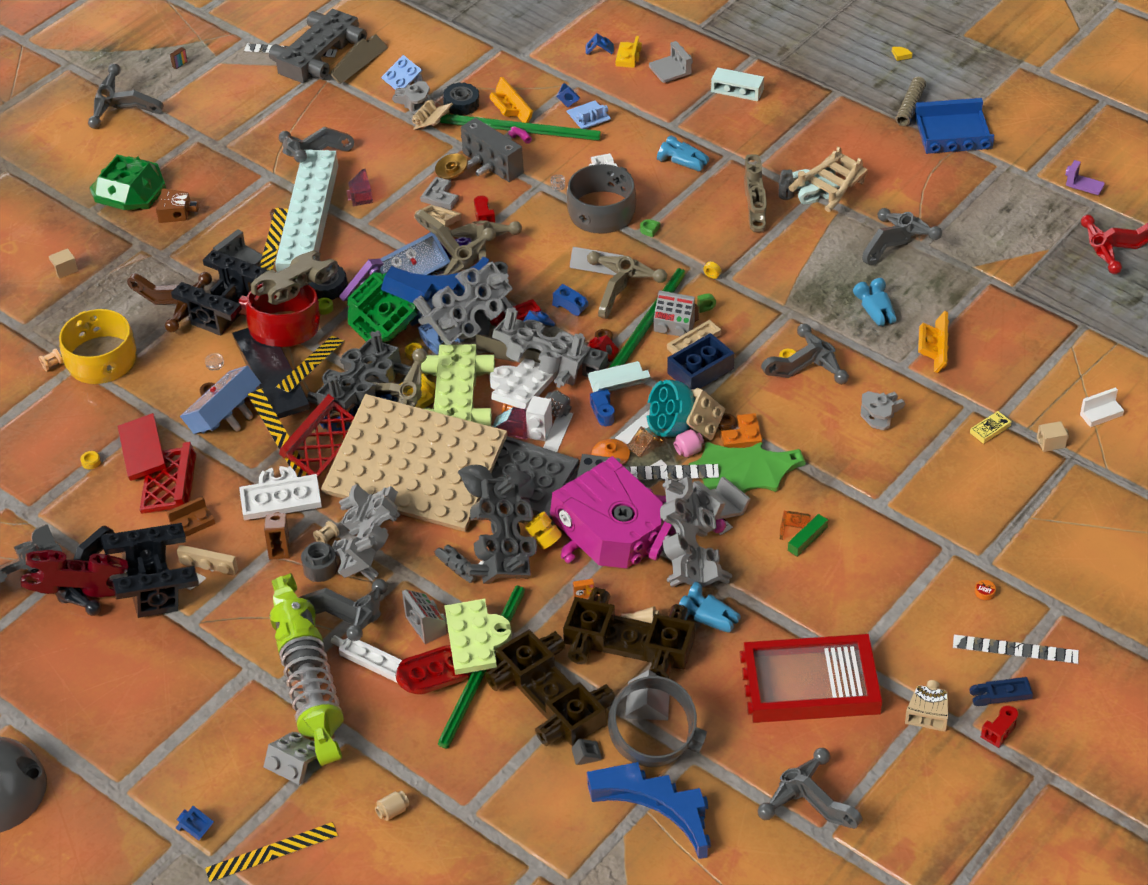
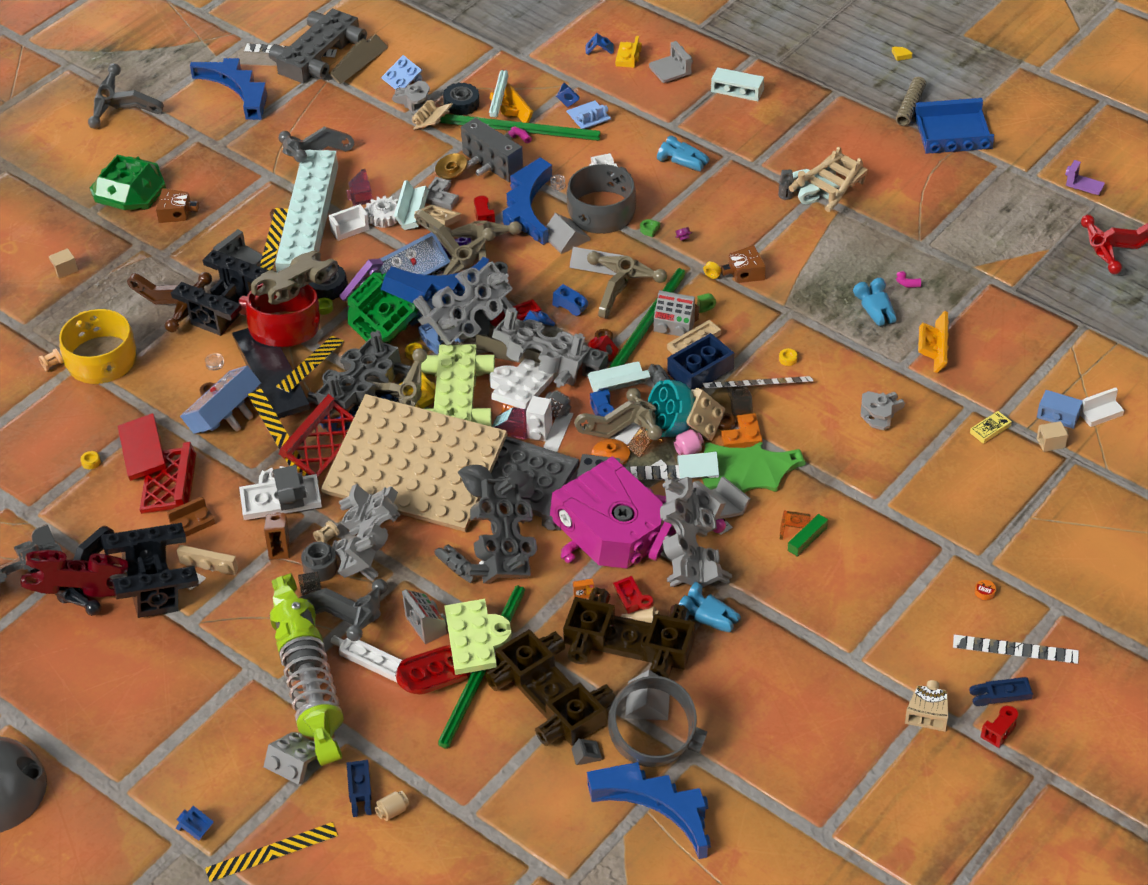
(178, 57): tile -> none
(241, 81): none -> blue arch
(289, 488): none -> dark grey hinge
(309, 582): none -> clear smoke plate
(349, 222): none -> white panel
(359, 785): none -> dark blue hinge
(382, 211): none -> white gear
(409, 202): none -> light aqua panel
(498, 93): none -> light aqua axle
(524, 187): none -> blue arch
(543, 530): yellow wheel -> none
(565, 234): none -> light grey slope
(631, 595): none -> red hinge
(634, 410): none -> dark tan piece
(657, 373): none -> dark grey hinge
(683, 233): none -> magenta plate
(698, 465): none -> light aqua panel
(740, 400): none -> clear smoke plate
(745, 265): none -> dark orange torso
(755, 193): dark tan piece -> none
(758, 382): none -> sticker
(798, 783): dark grey piece -> none
(810, 678): window -> none
(816, 351): dark grey piece -> none
(905, 227): dark grey piece -> none
(906, 282): none -> dark pink arm
(1059, 407): none -> medium blue panel

